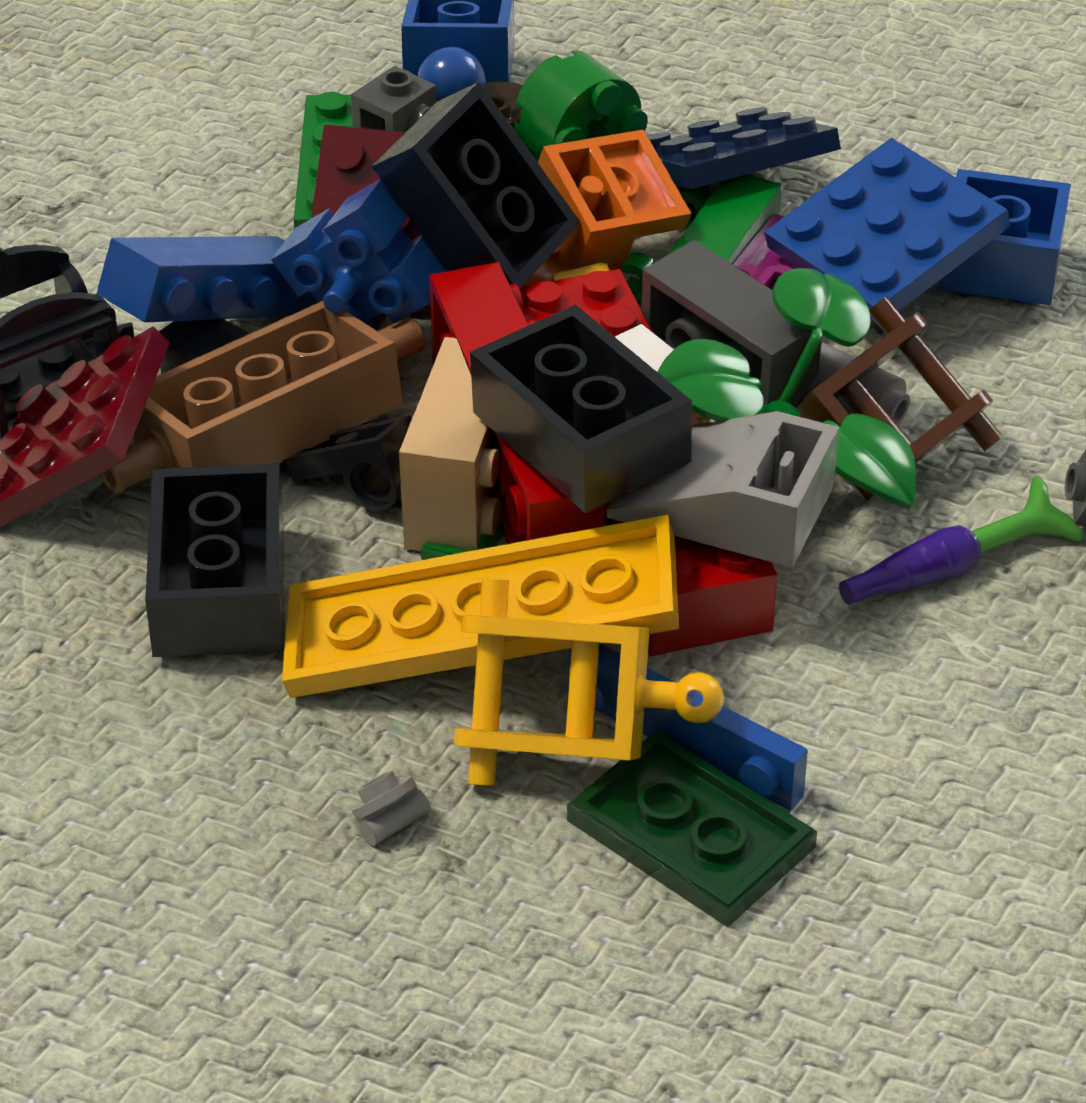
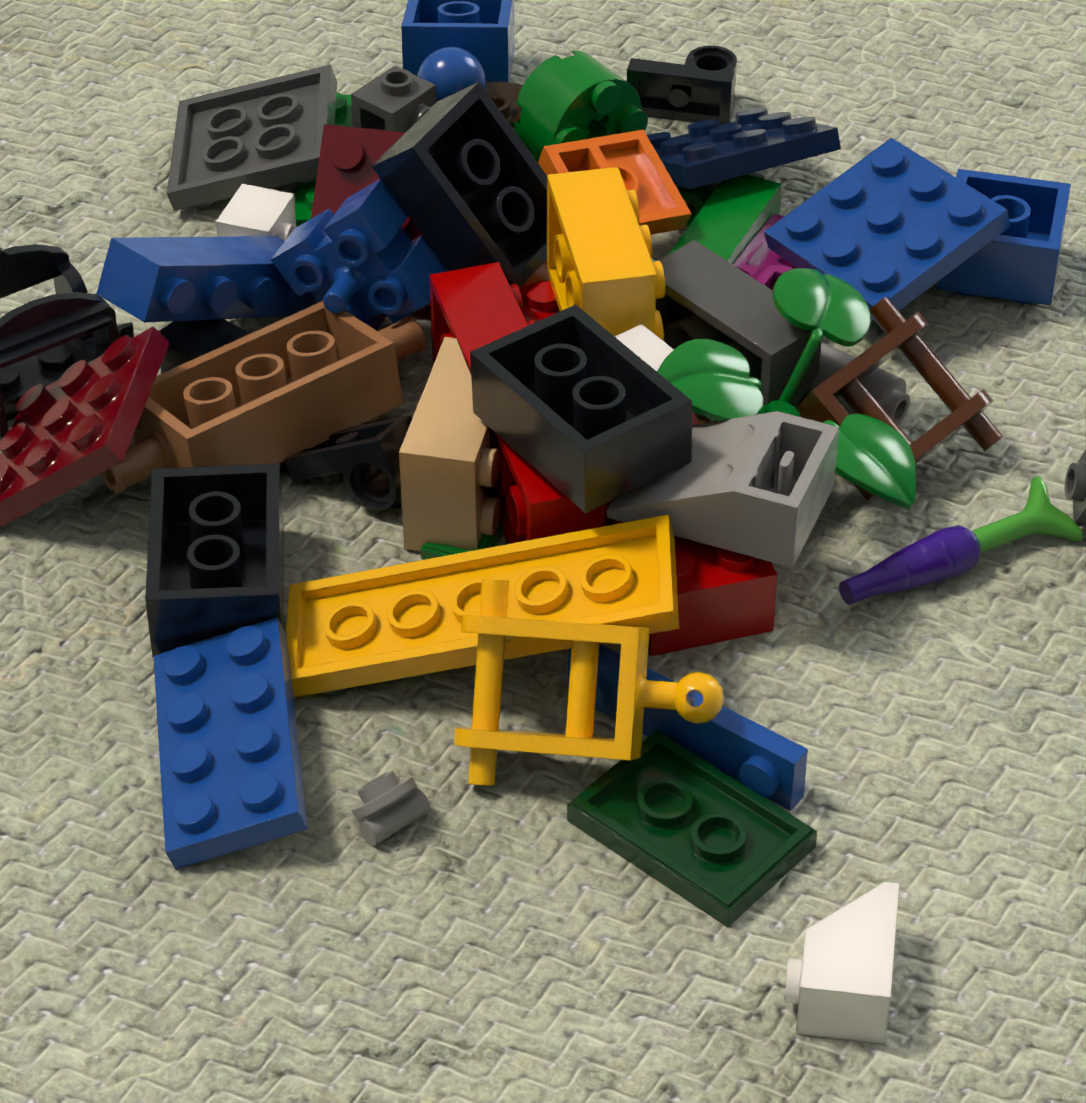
(228, 744): none -> blue plate
(250, 136): none -> dark grey plate
(258, 213): none -> white brick
(601, 252): none -> yellow brick
(687, 92): none -> black plate
(847, 970): none -> white slope

